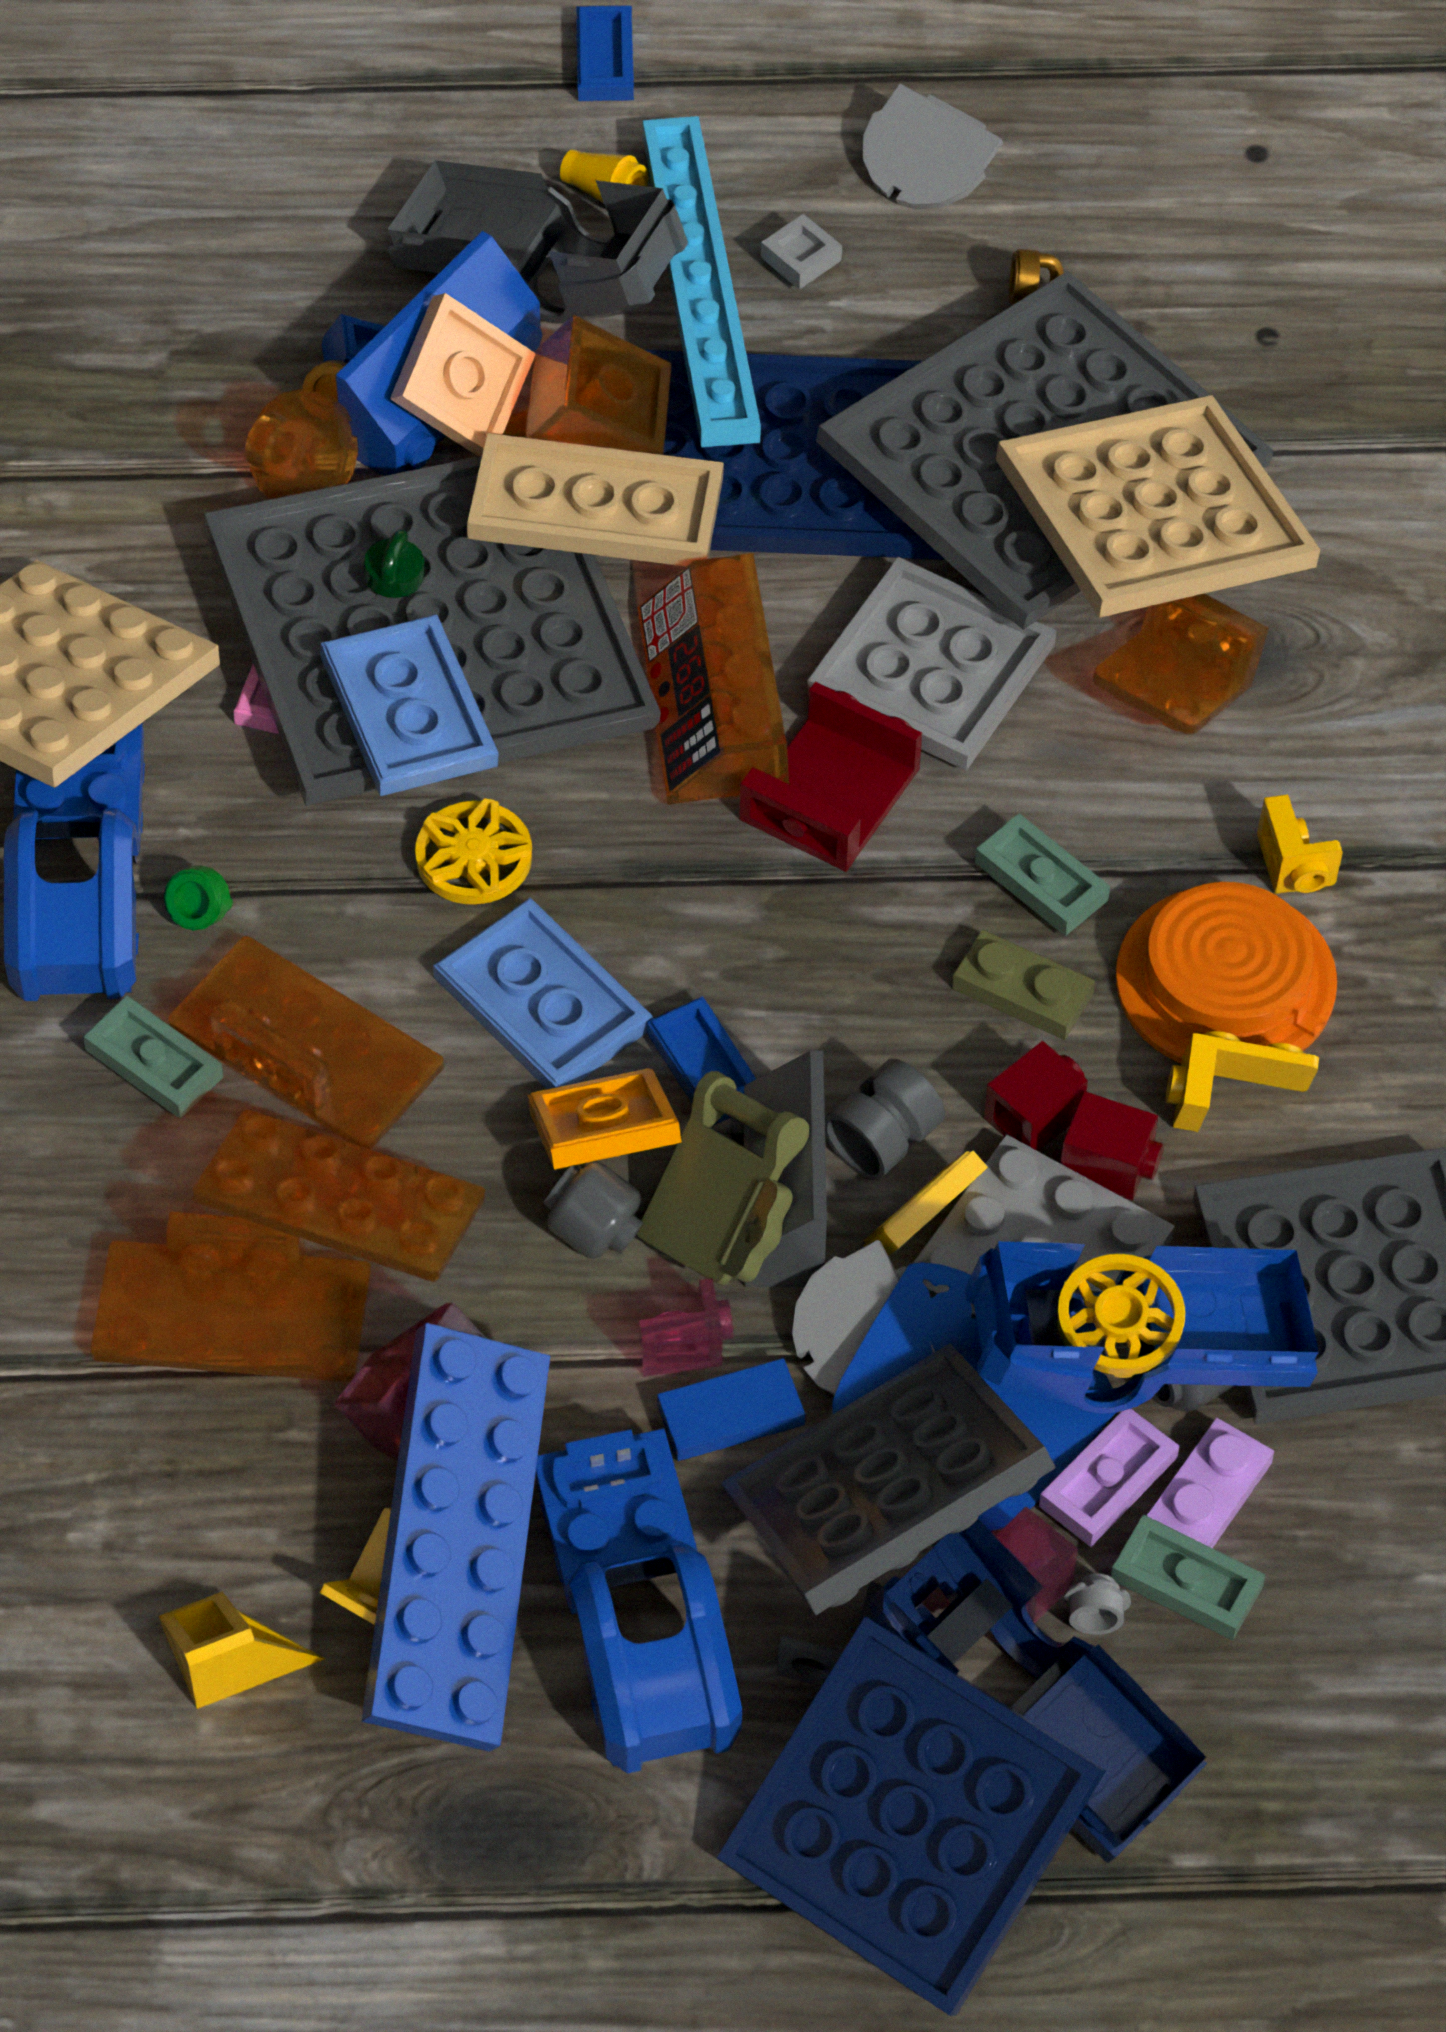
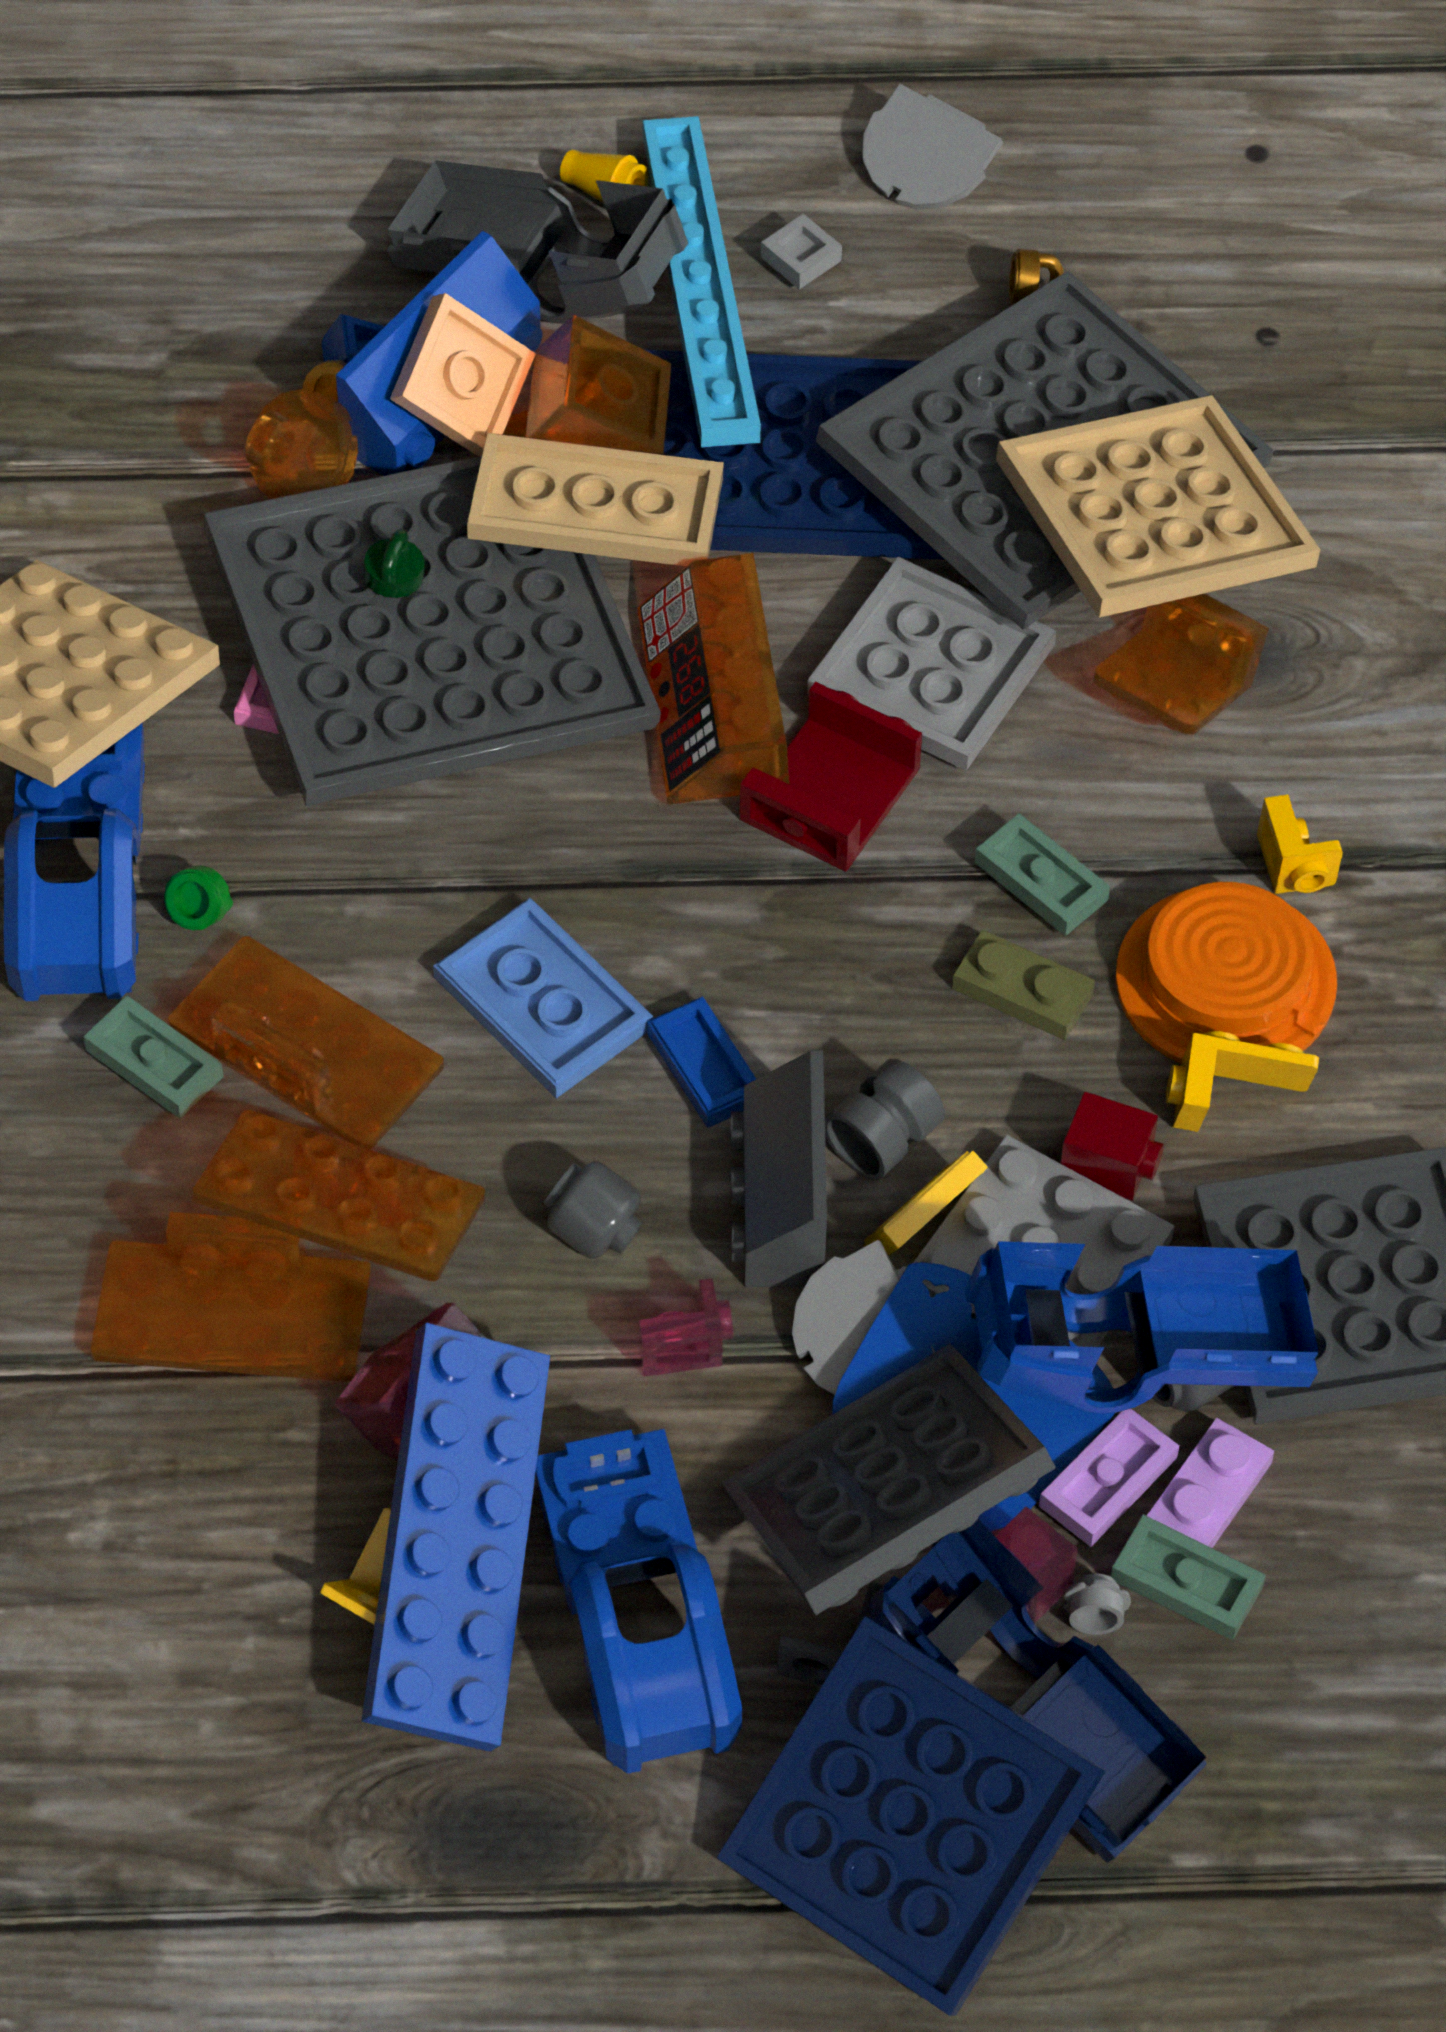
(227, 1649): yellow slope -> none
(409, 705): medium blue tile -> none
(473, 851): yellow wheel -> none
(603, 1118): light orange tile -> none
(605, 53): blue tile -> none
(718, 1199): olive piece -> none
(730, 1409): blue tile -> none
(1035, 1096): dark red brick -> none
(1122, 1313): yellow wheel -> none

